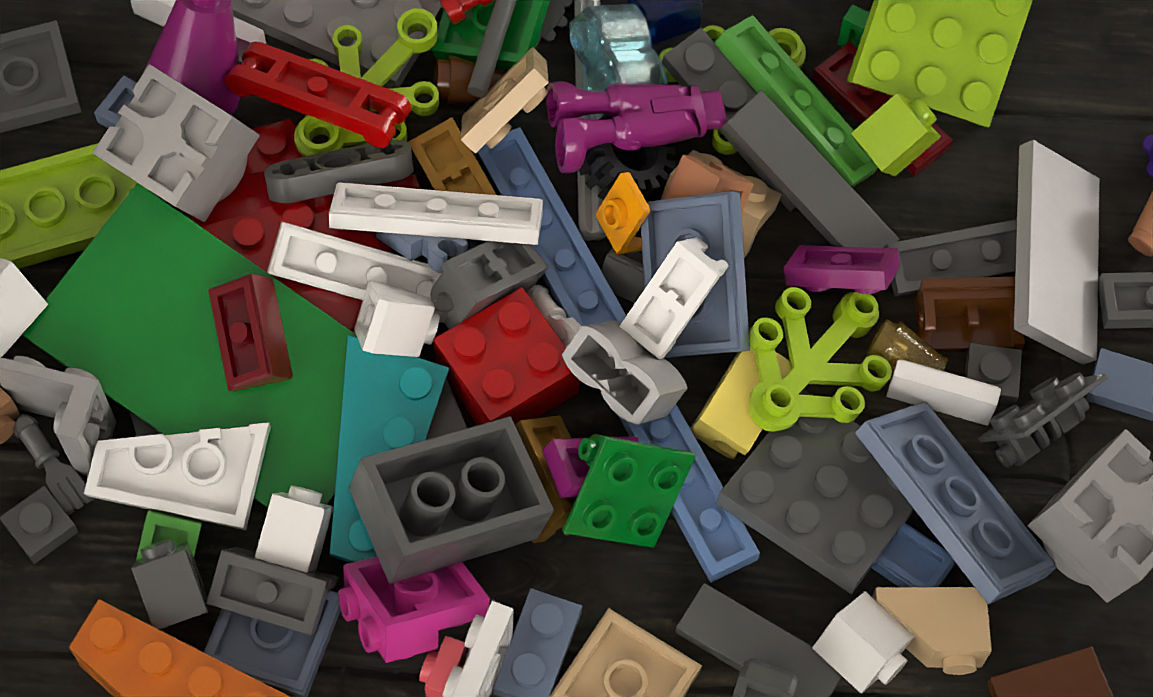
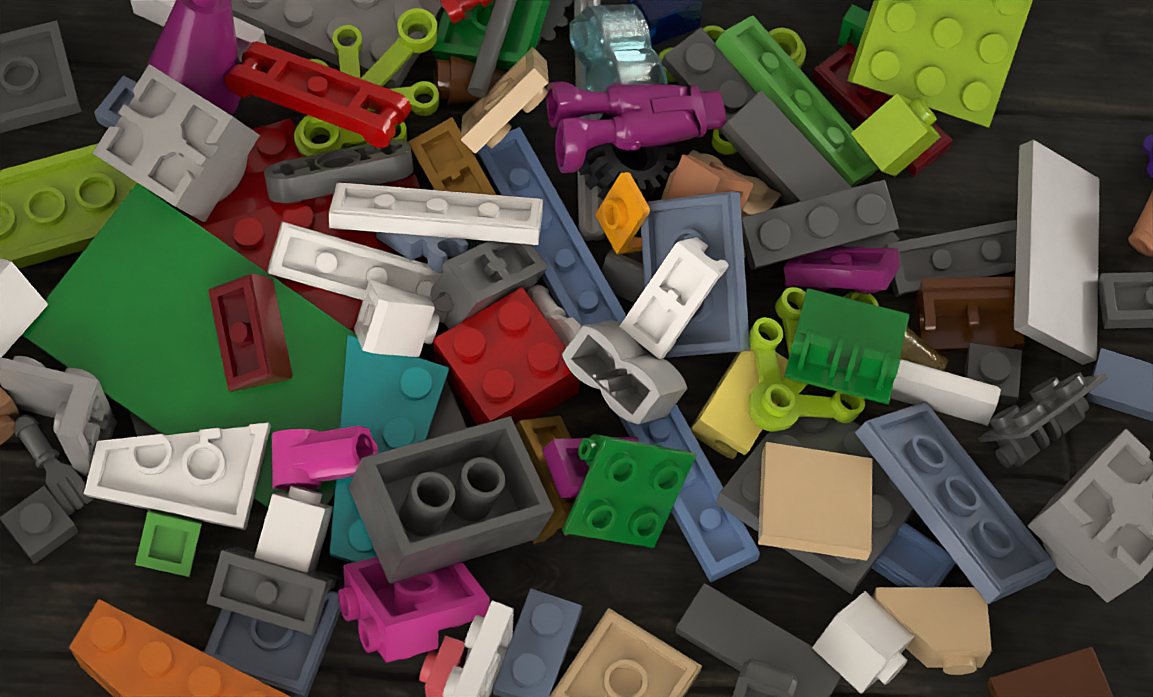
(170, 583): dark grey brick -> none
(311, 456): none -> dark pink piece
(816, 501): none -> tan tile
(818, 224): none -> dark grey plate
(847, 346): none -> green hinge

